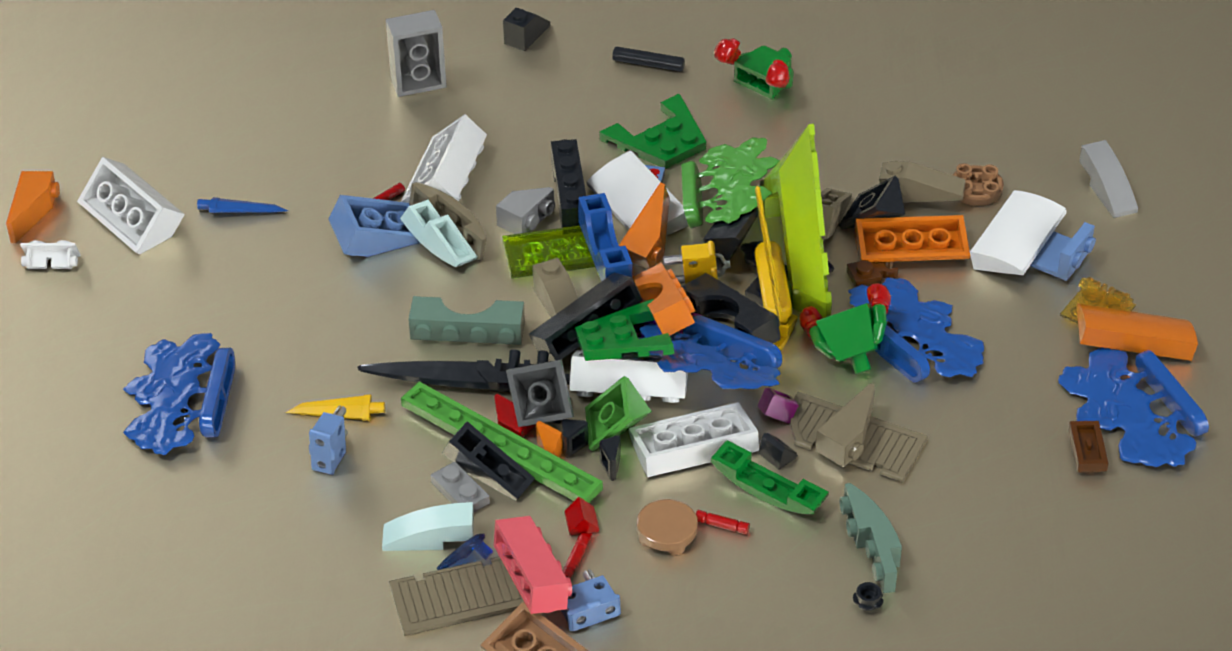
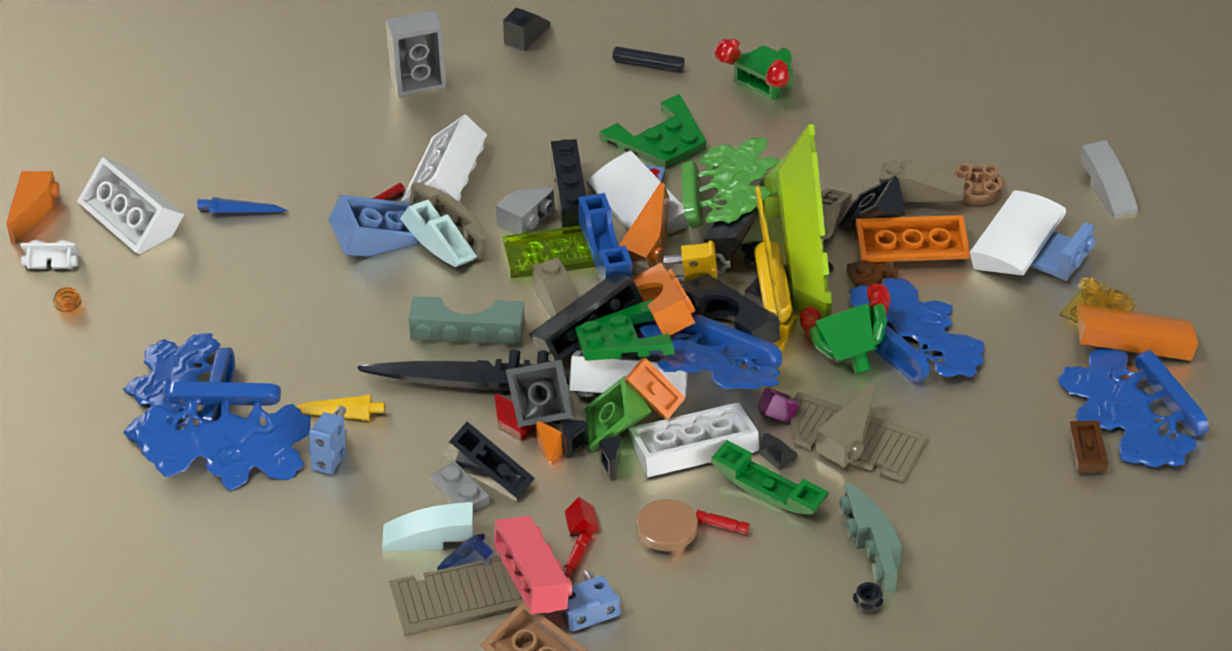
(67, 299): none -> clear orange plate
(231, 442): none -> blue plant
(538, 462): bright green plate -> none
(654, 388): none -> orange plate

